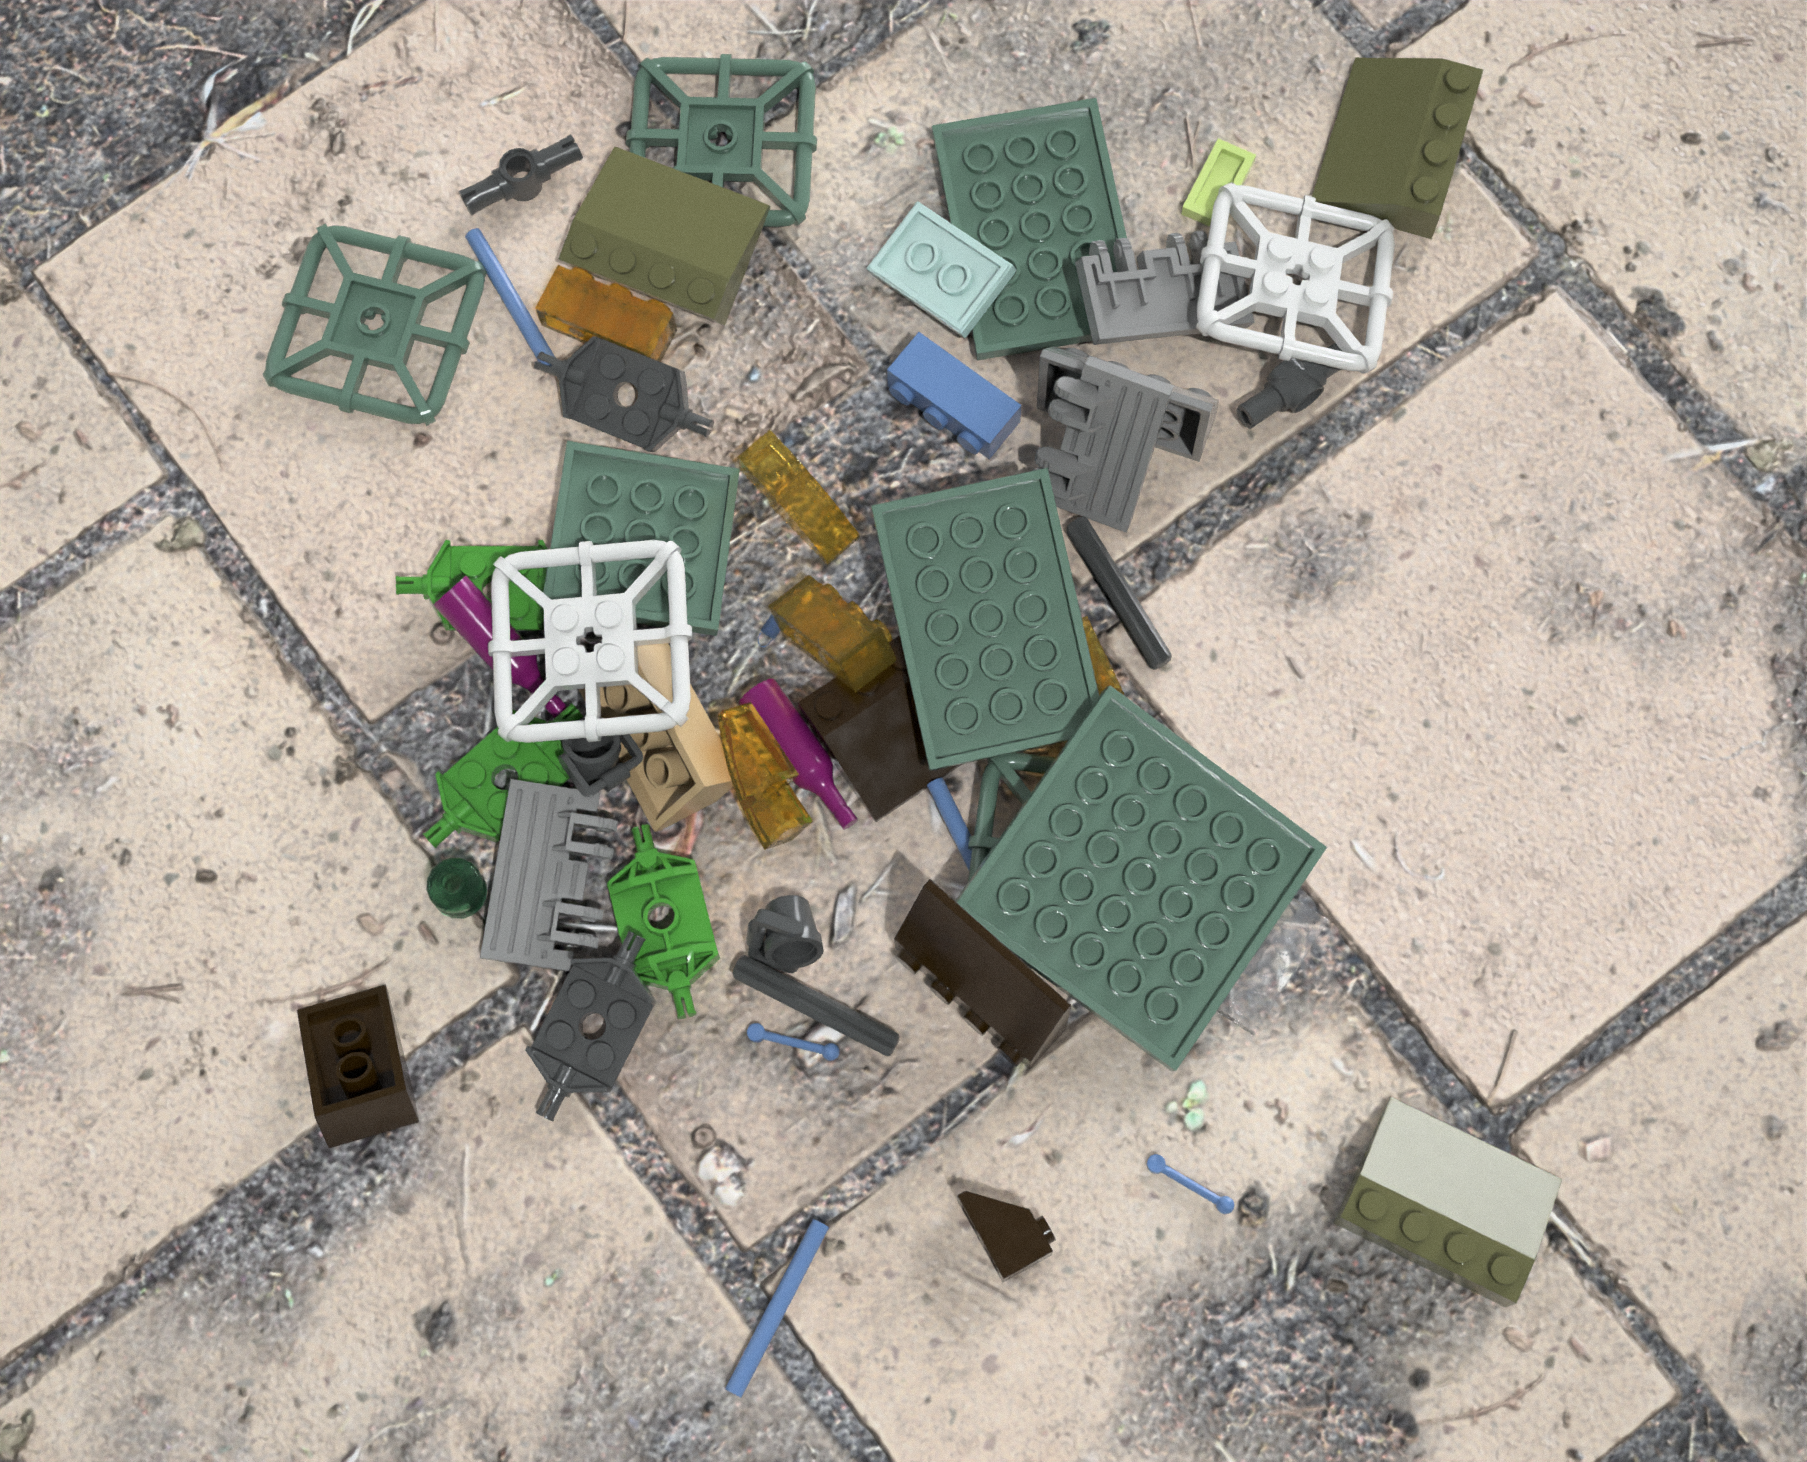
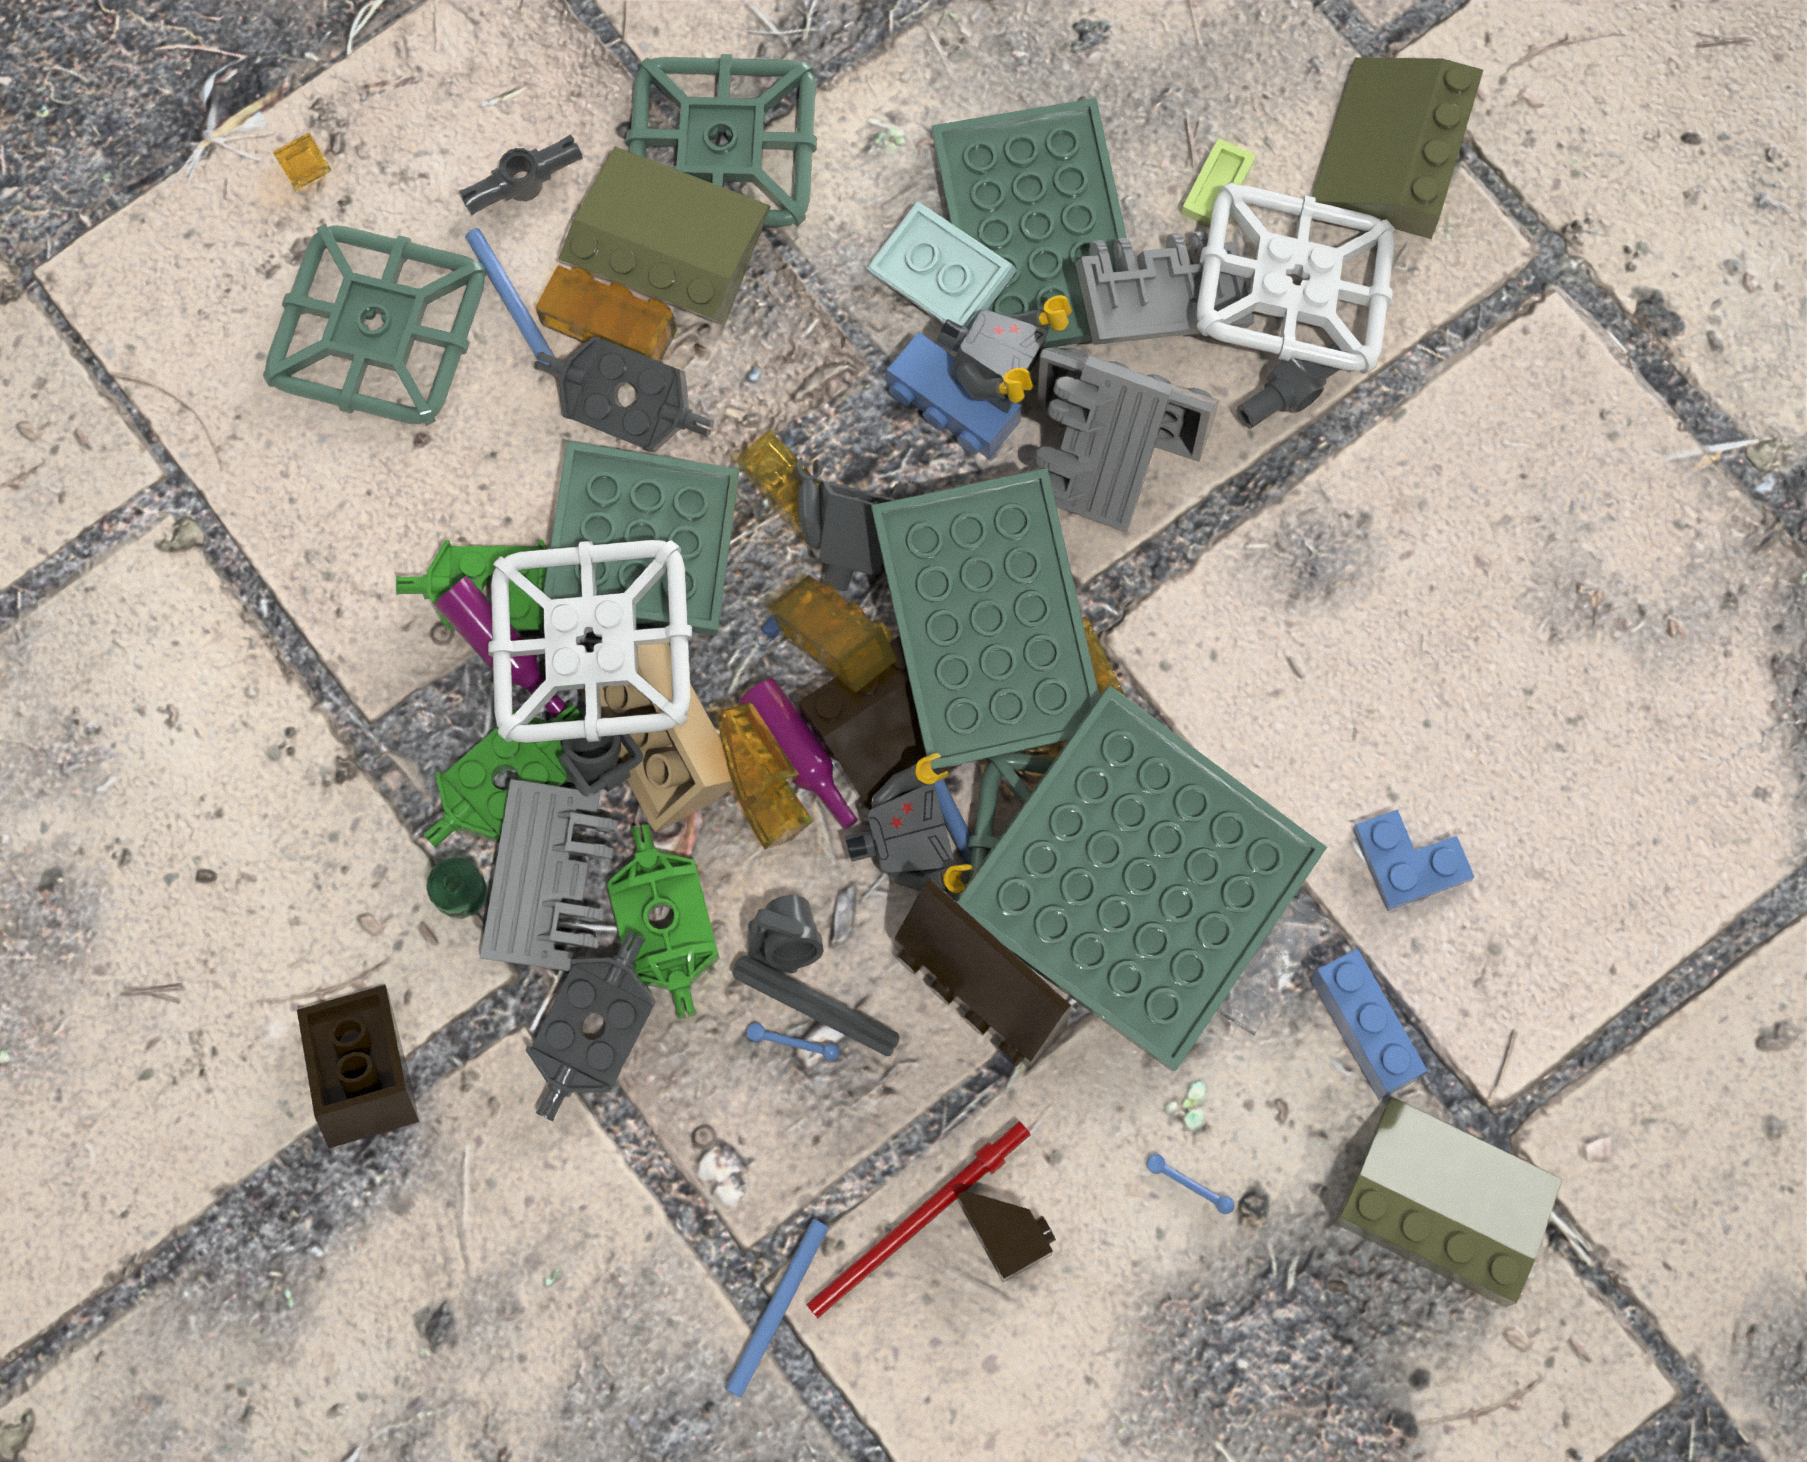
(302, 161): none -> clear yellow tile
(840, 525): none -> dark grey torso
(910, 831): none -> dark grey torso
(988, 1159): none -> red bar
(1002, 350): none -> torso
(1118, 593): dark grey axle -> none
(1368, 1024): none -> medium blue brick
(1408, 873): none -> medium blue plate

